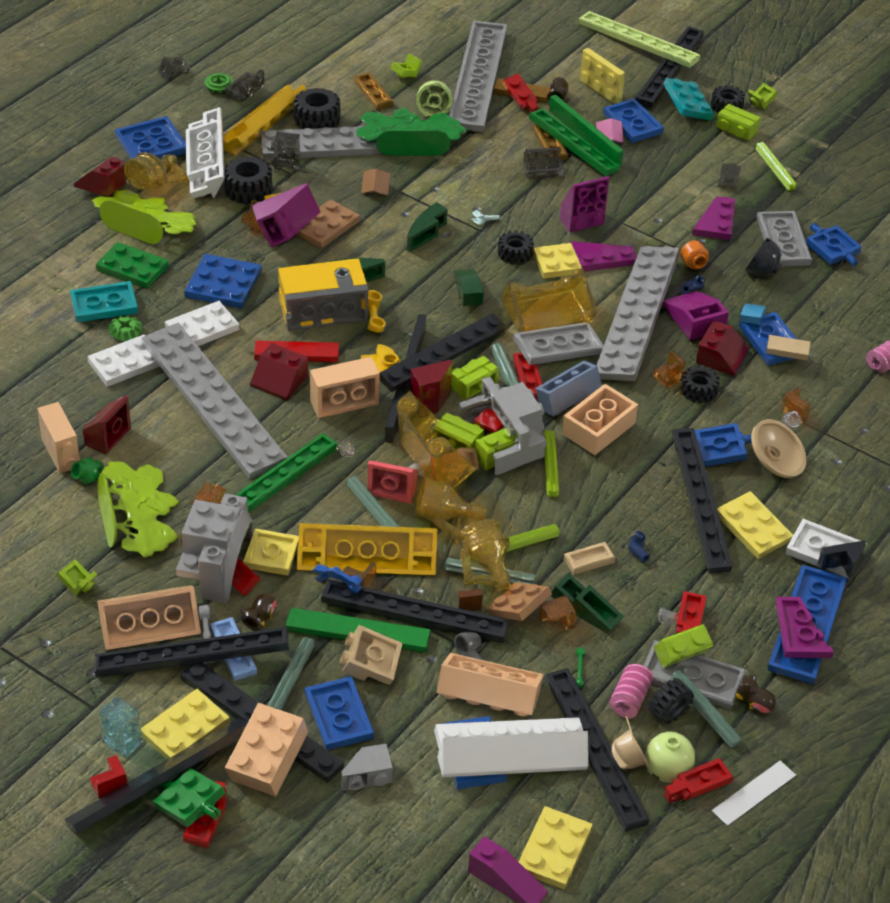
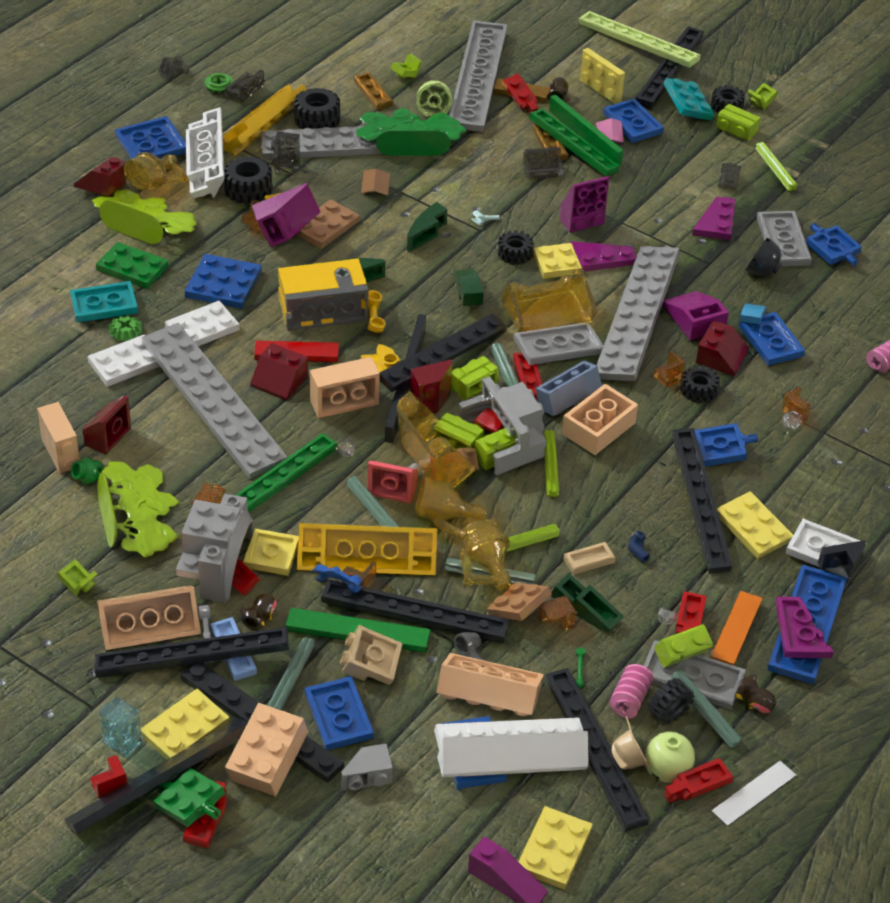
(470, 600): reddish brown tile -> none
(693, 285): dark blue arm -> none
(694, 255): orange head -> none
(737, 628): none -> orange tile
(778, 448): tan dish -> none
(788, 347): tan tile -> none

